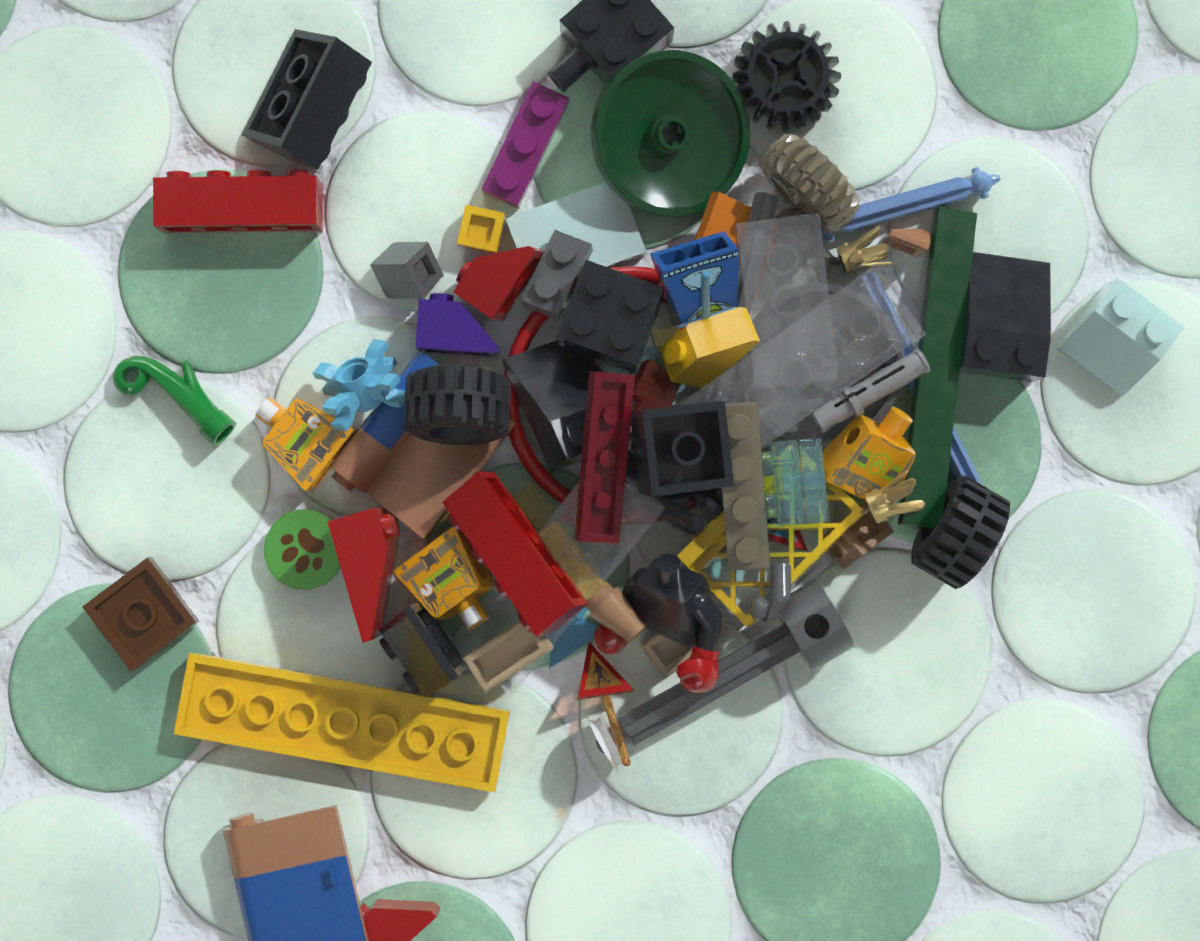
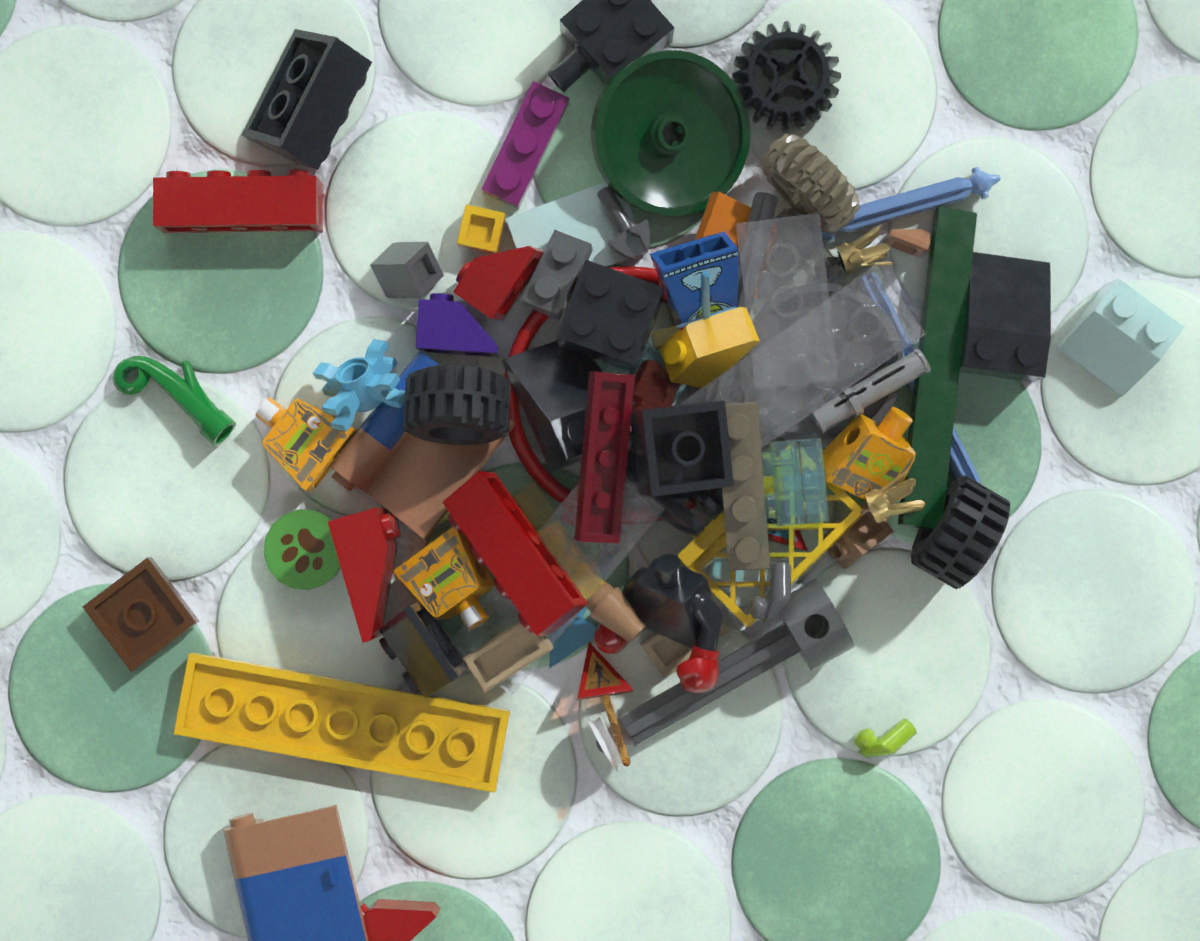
(623, 224): none -> dark grey bar
(886, 744): none -> lime arm

